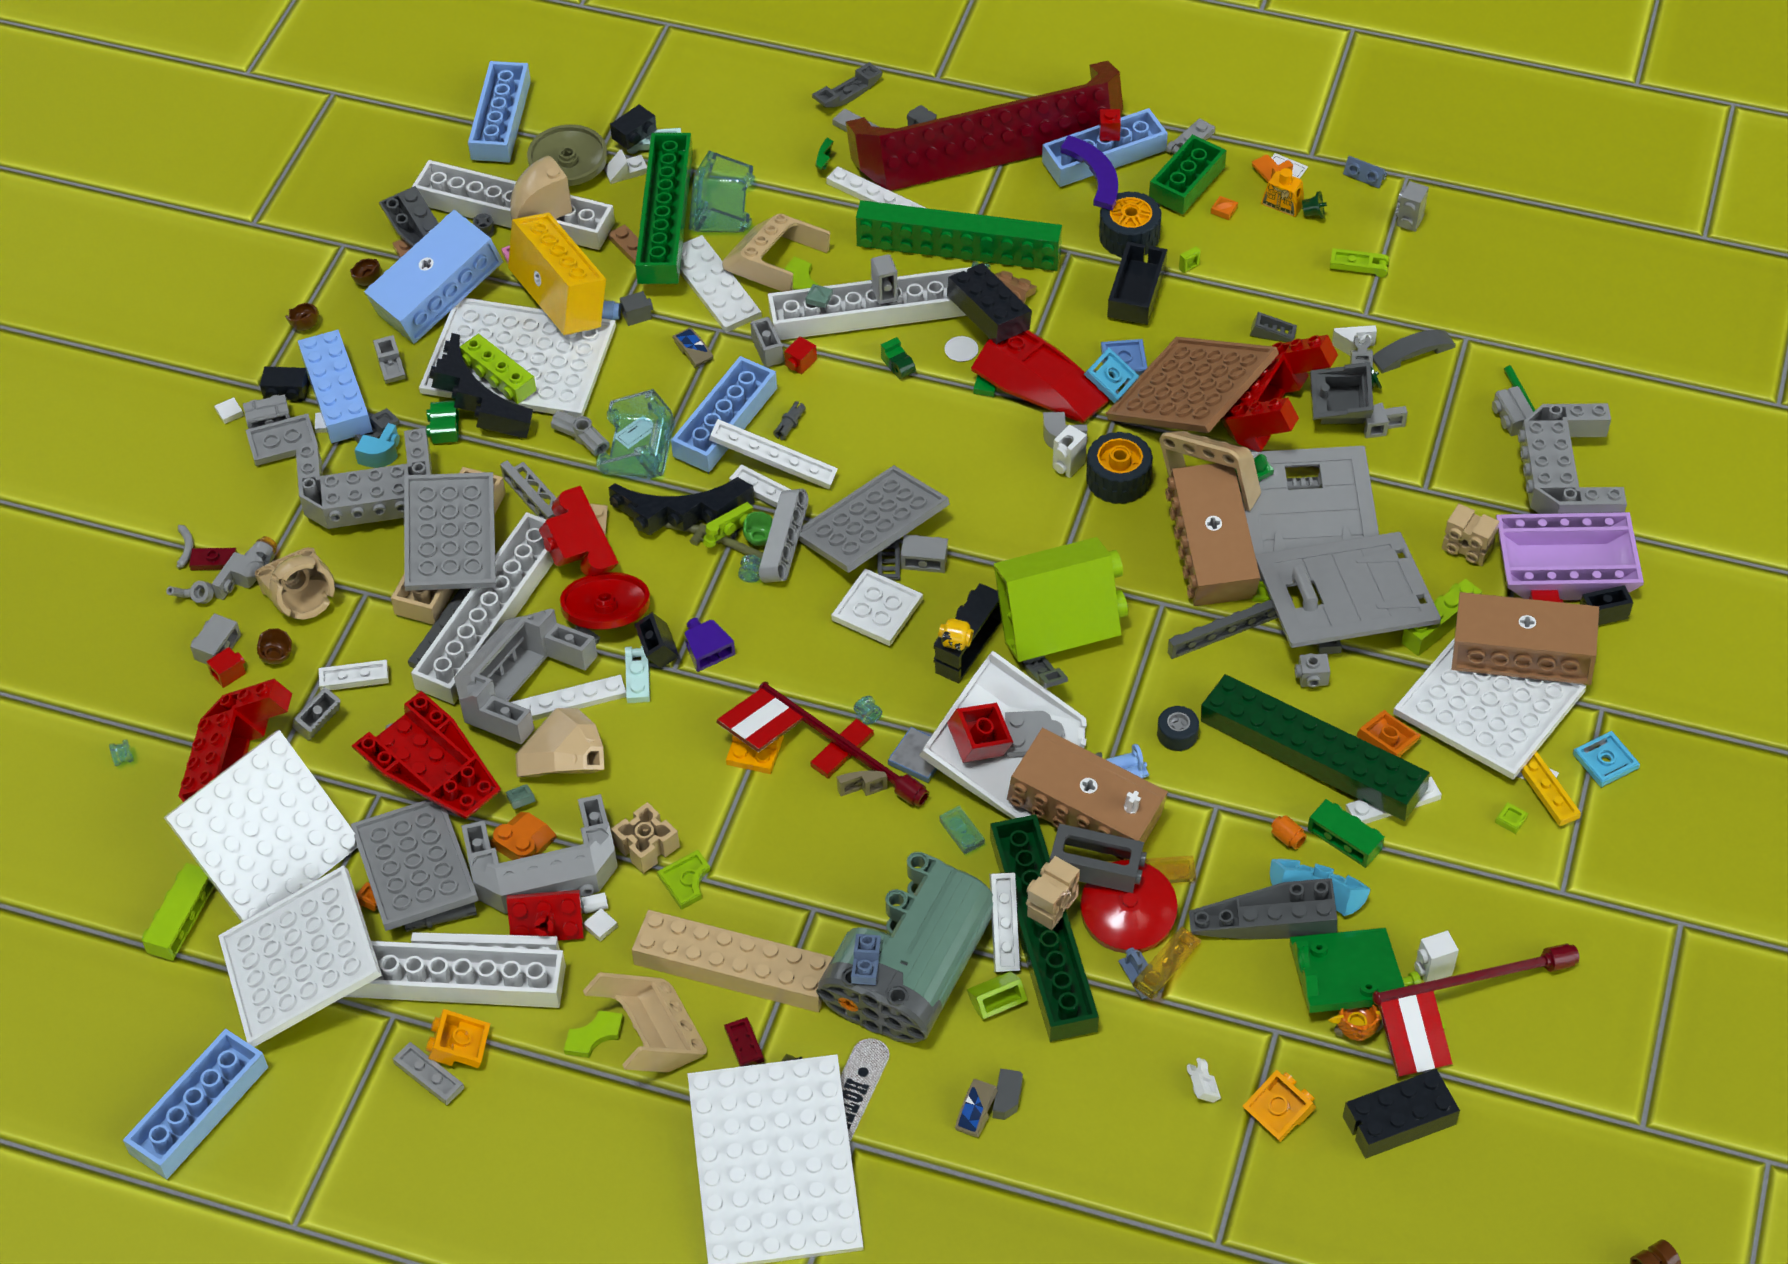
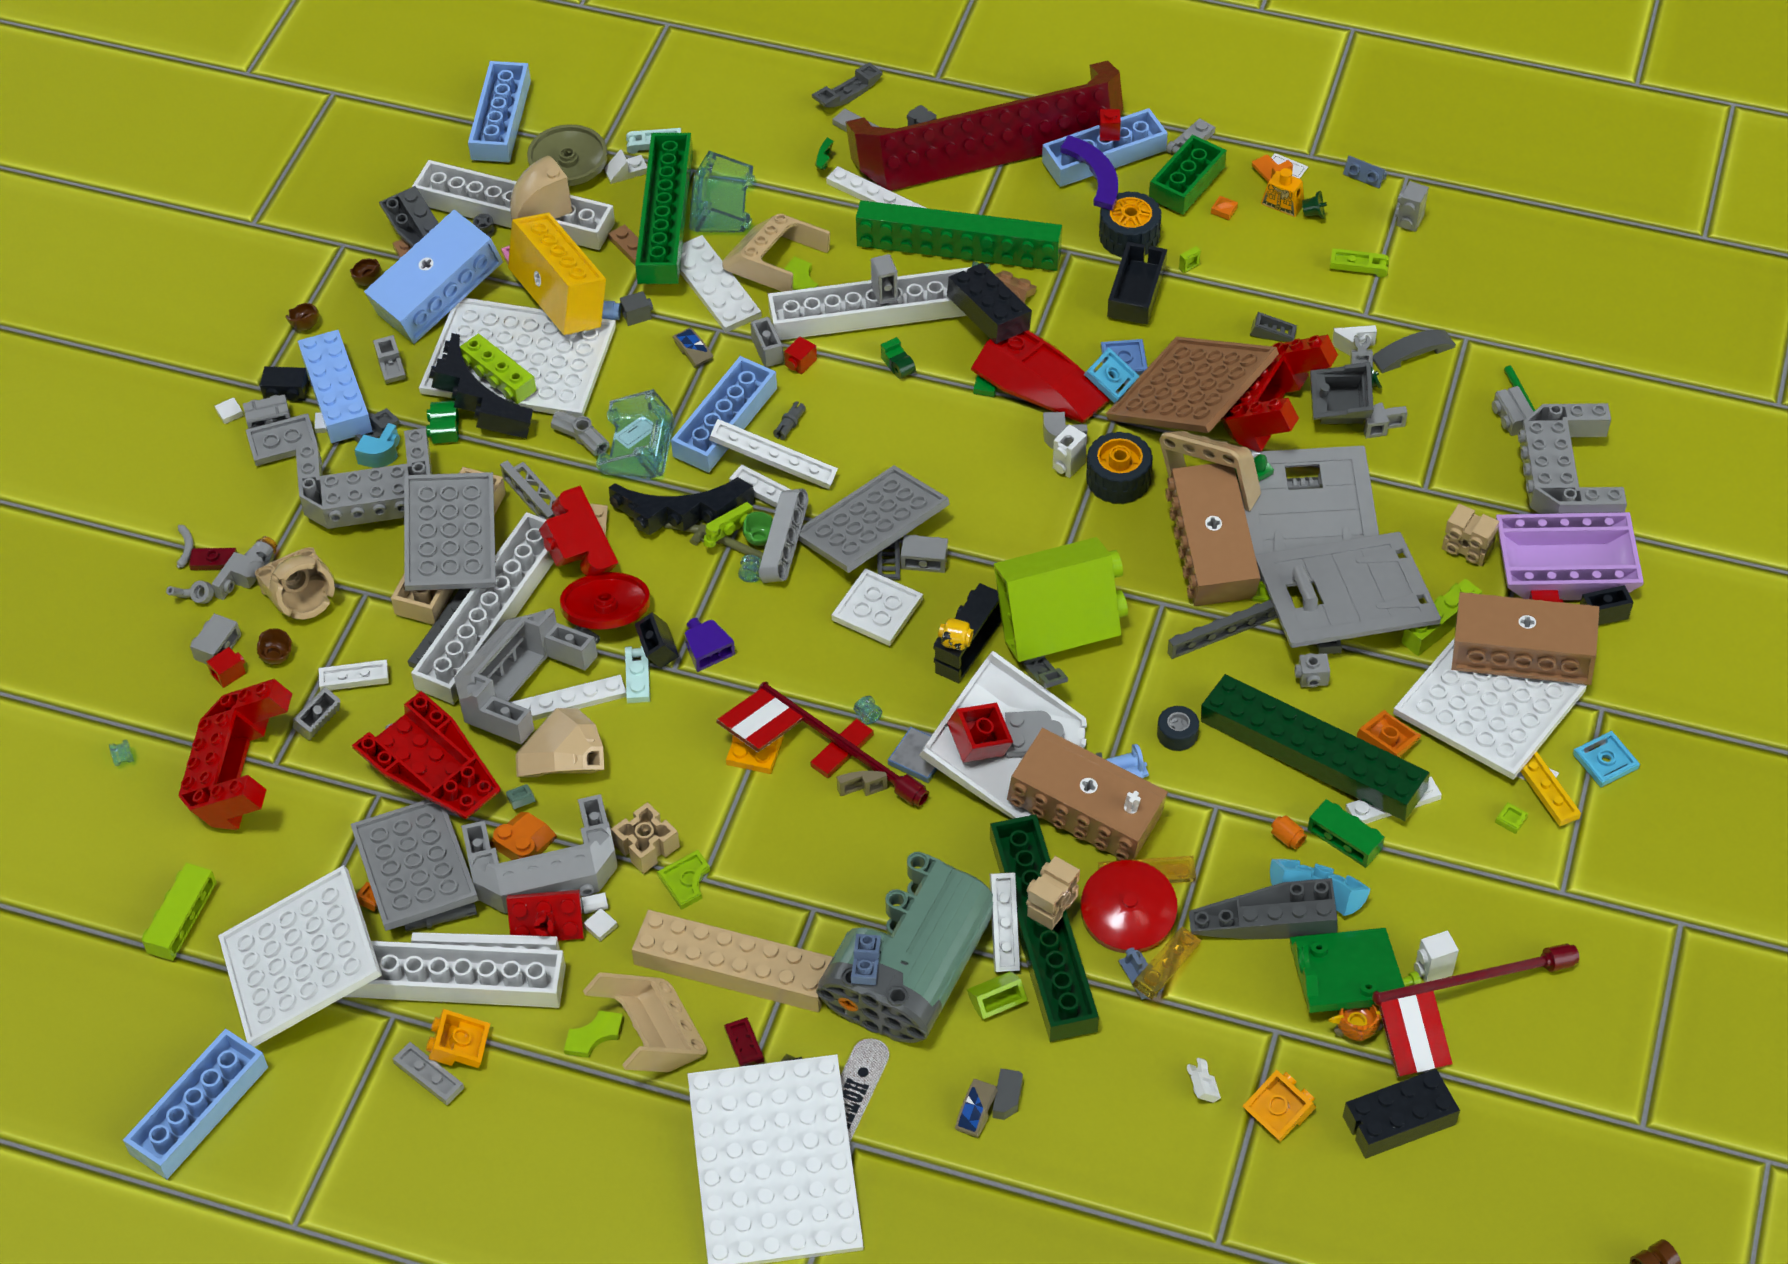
(263, 828): white plate -> none
(633, 127): black brick -> none
(819, 296): sand green tile -> none
(961, 348): white sticker -> none
(962, 830): clear light blue plate -> none
(1098, 871): dark grey piece -> none

